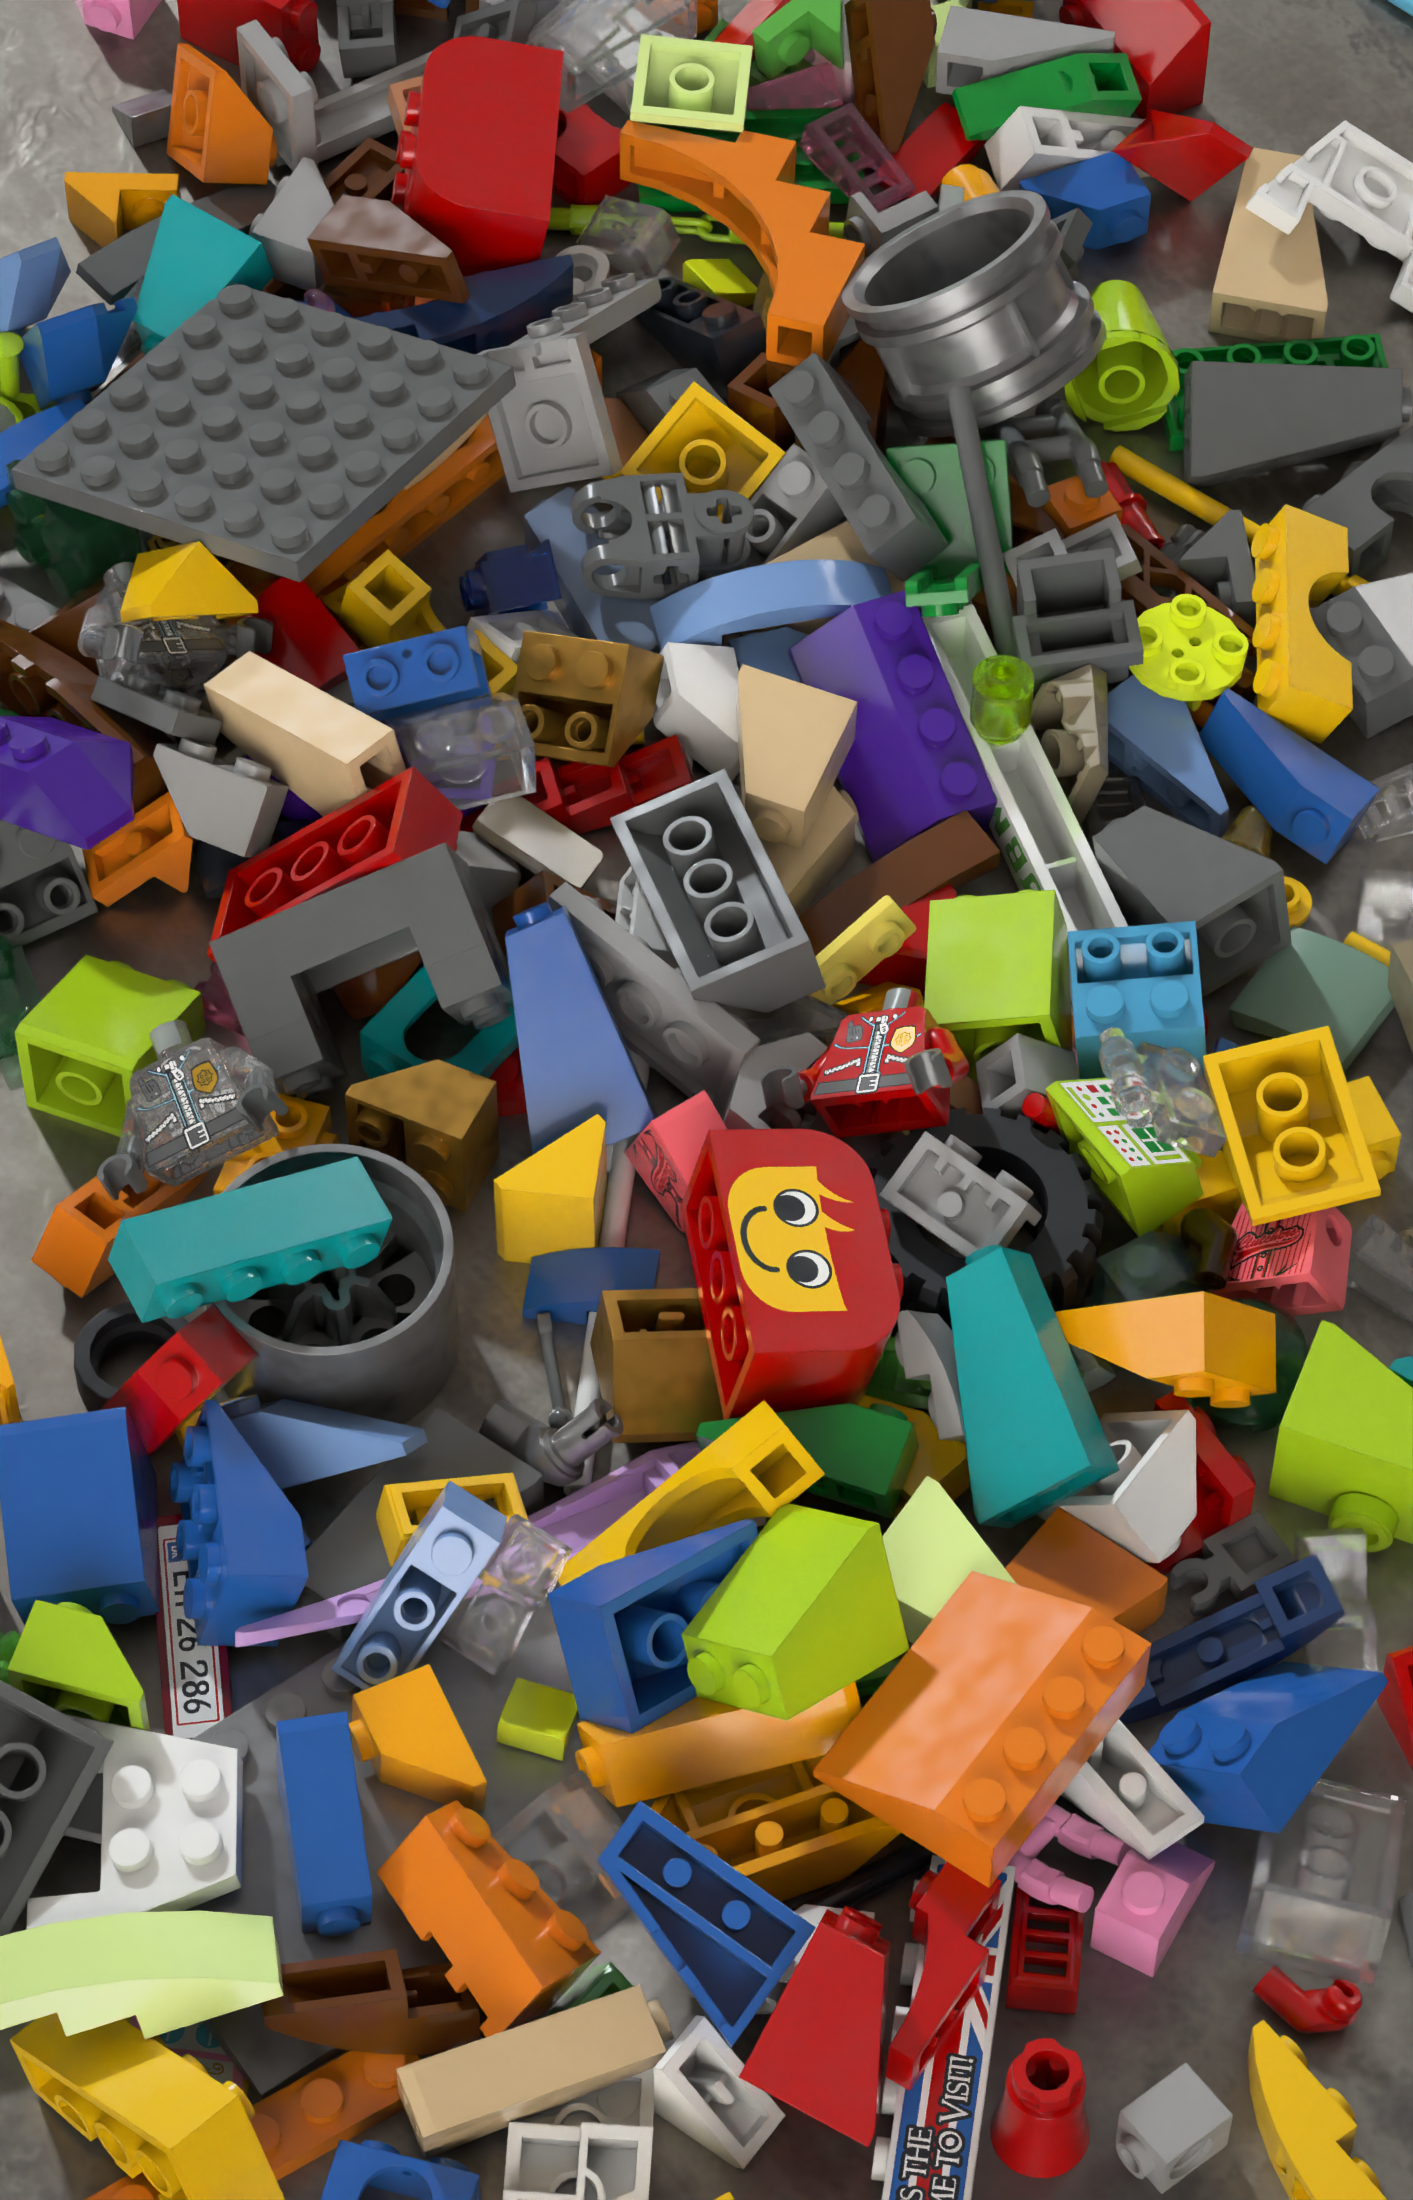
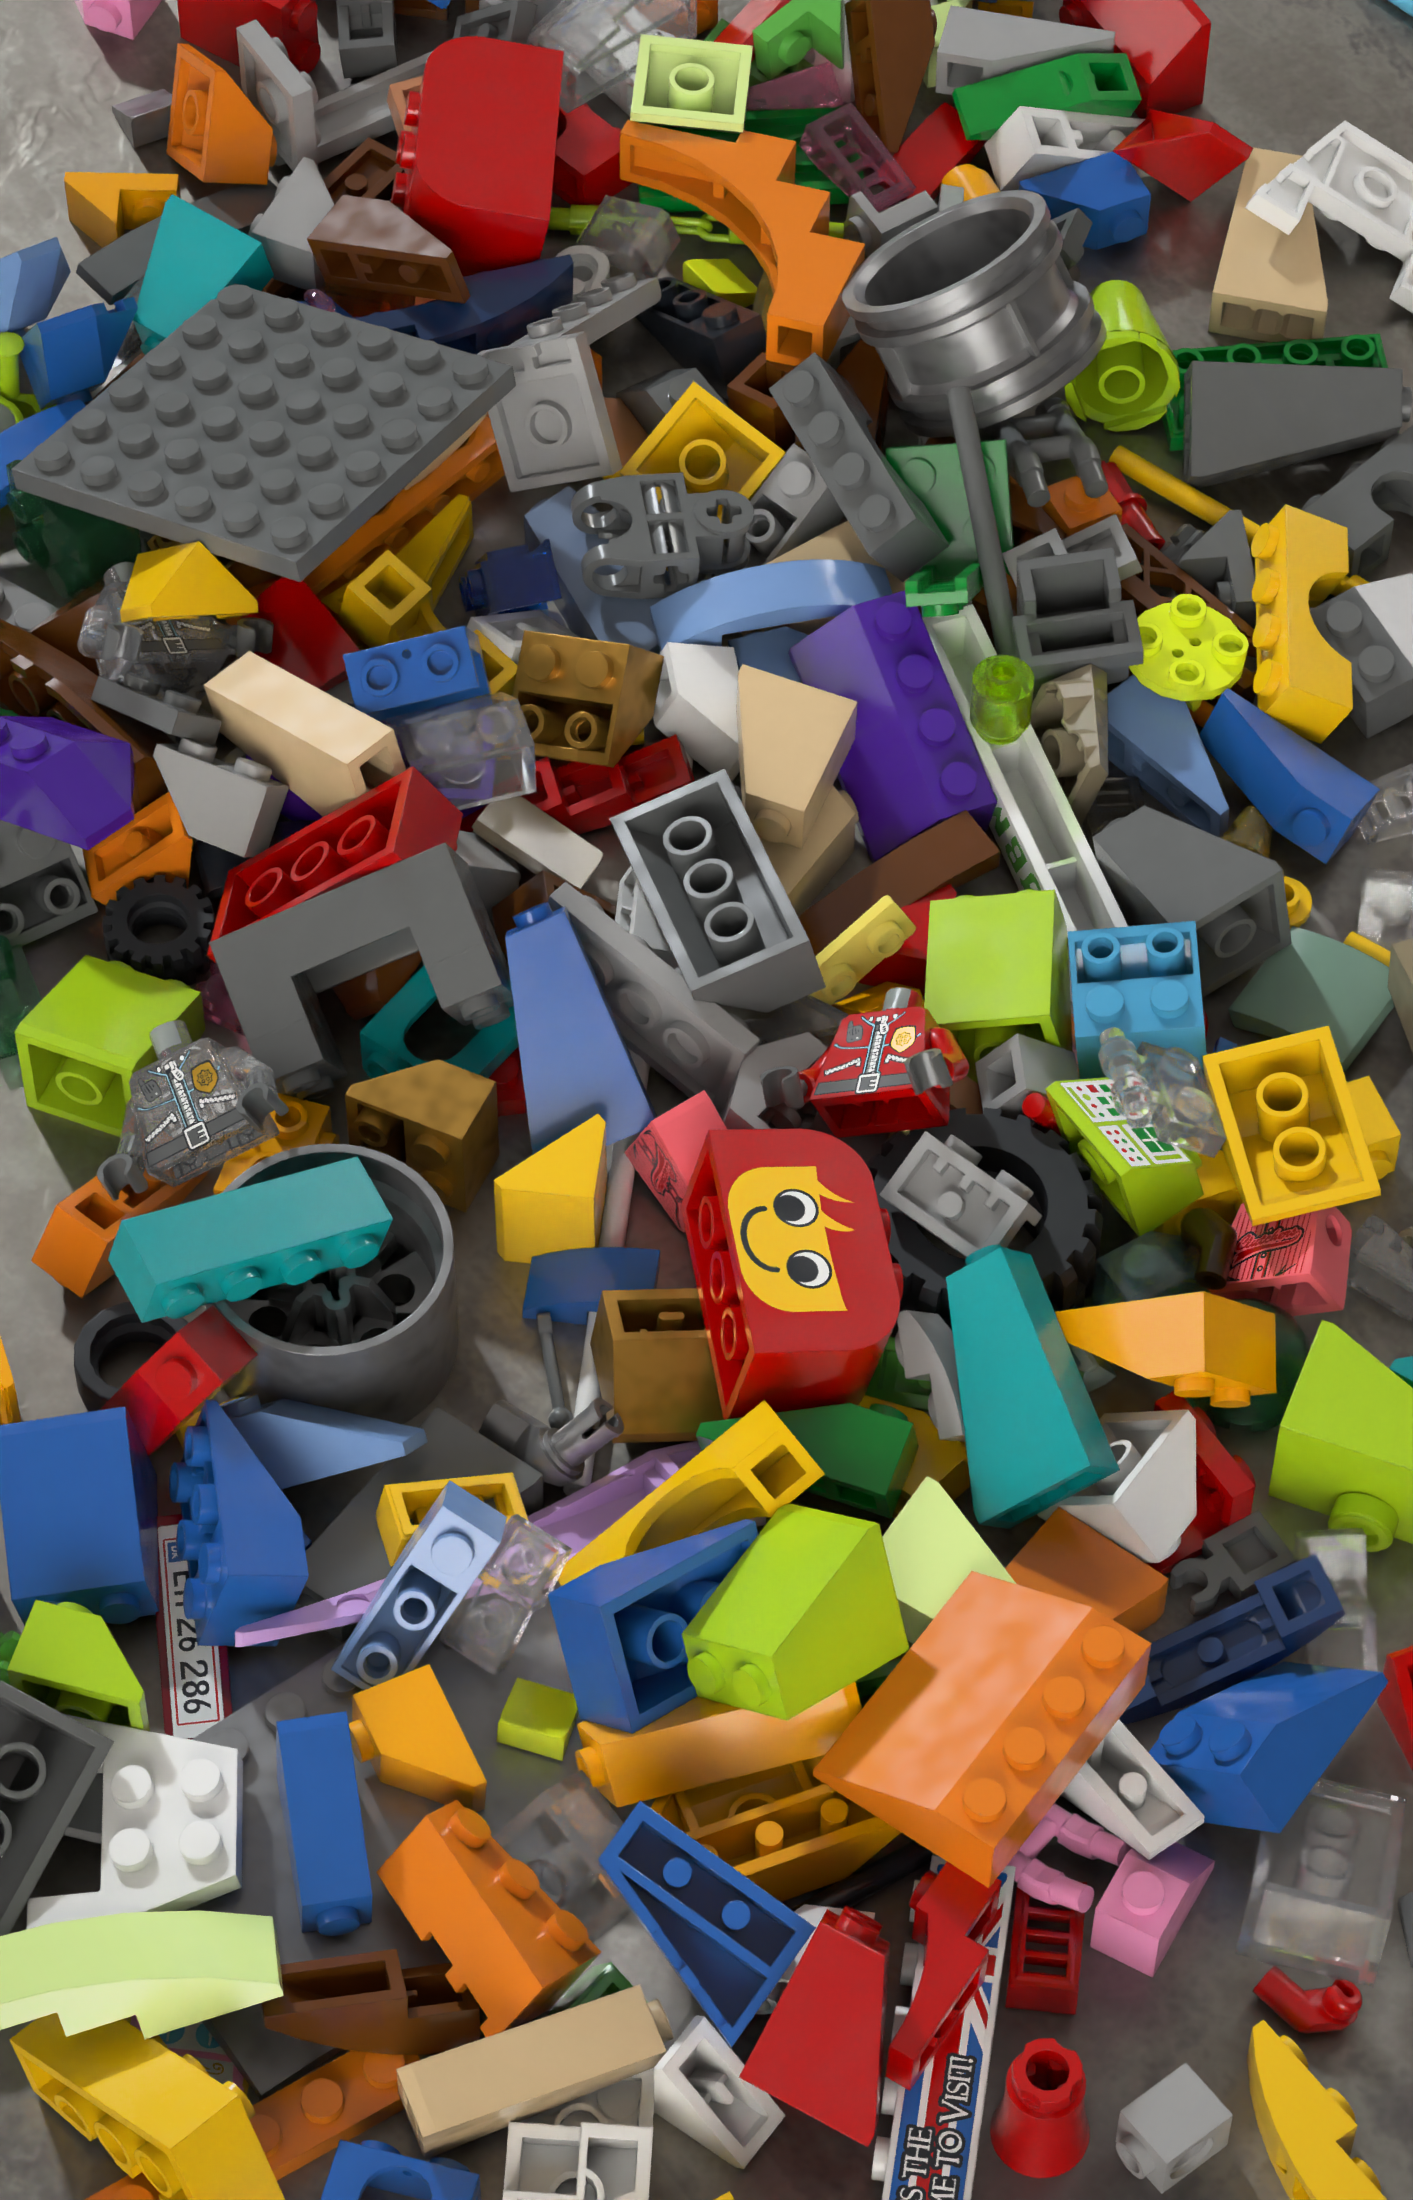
(155, 905): none -> black tyre
(440, 546): none -> yellow slope

